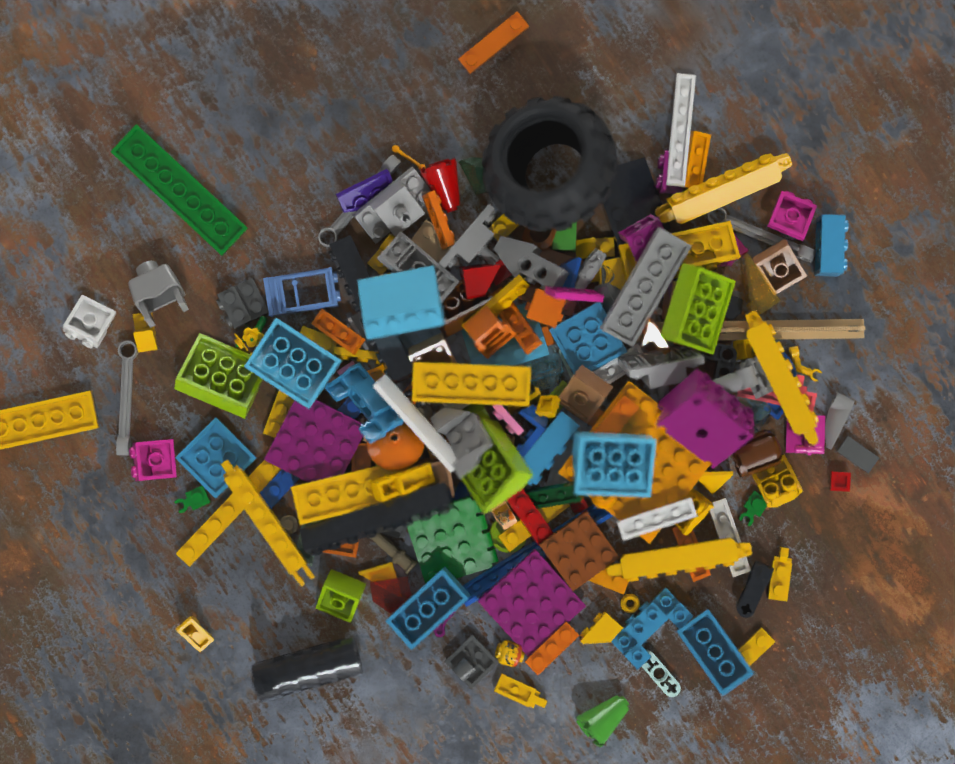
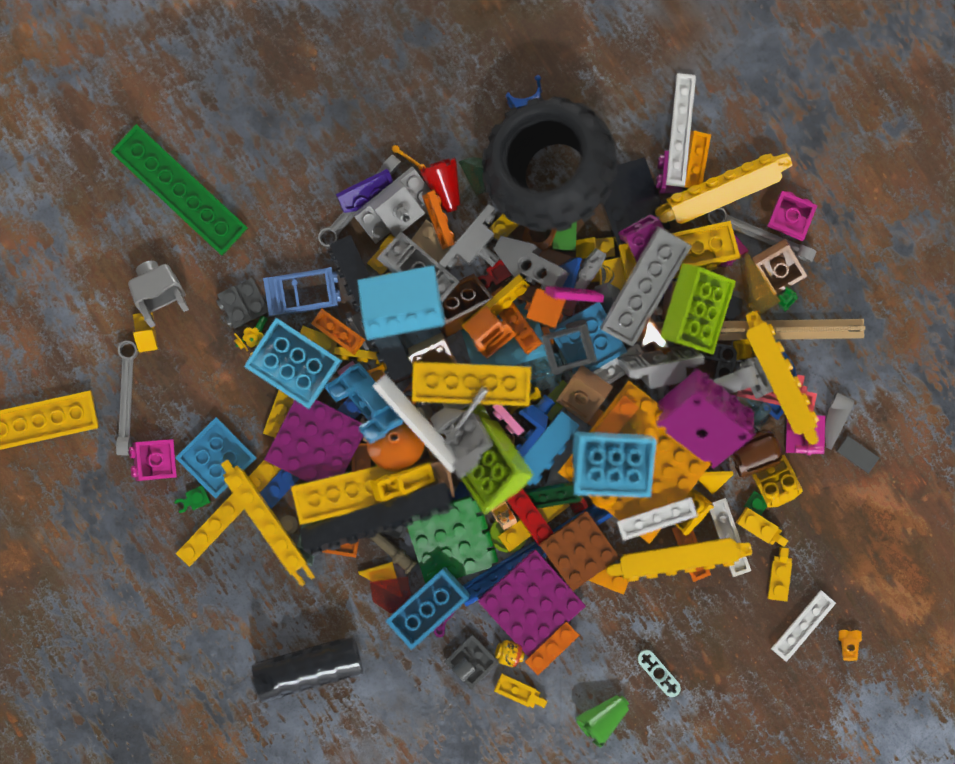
(88, 322): white plate -> none
(195, 633): yellow slope -> none
(218, 376): lime slope -> none
(340, 595): lime slope -> none
(453, 433): none -> light grey piece
(478, 279): red slope -> none
(493, 42): orange plate -> none
(518, 103): none -> blue helmet
(548, 406): yellow tile -> none
(572, 327): none -> dark grey piece
(602, 630): yellow slope -> none
(632, 609): yellow plate -> none
(646, 622): dark azure bracket -> none
(715, 652): dark azure brick -> none
(754, 588): black piece -> none
(756, 646): yellow plate -> none
(761, 527): none -> yellow hinge
(787, 298): none -> green plate
(794, 353): yellow arm -> none
(803, 625): none -> white plate
(830, 245): dark azure brick -> none
(840, 481): red plate -> none
(851, 640): none -> light orange plate

